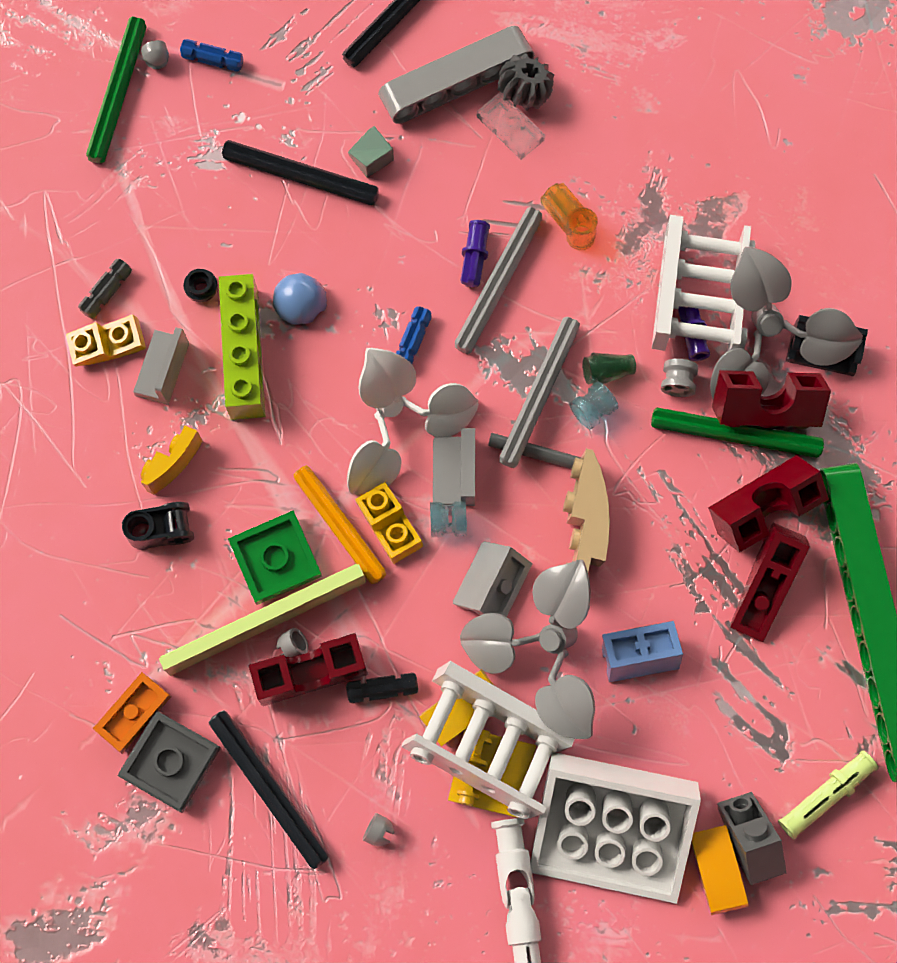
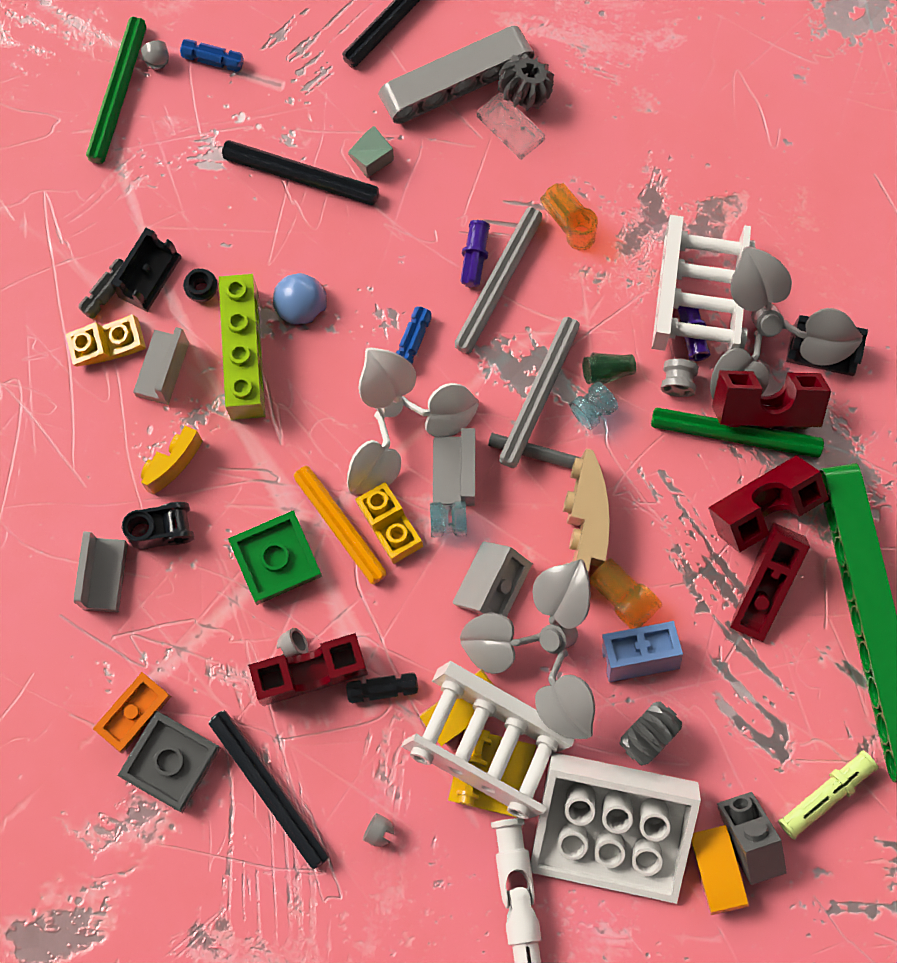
(100, 573): none -> light grey panel
(145, 270): none -> black hinge
(262, 619): yellowish green tile -> none
(631, 601): none -> clear yellow piece
(651, 733): none -> dark grey gear

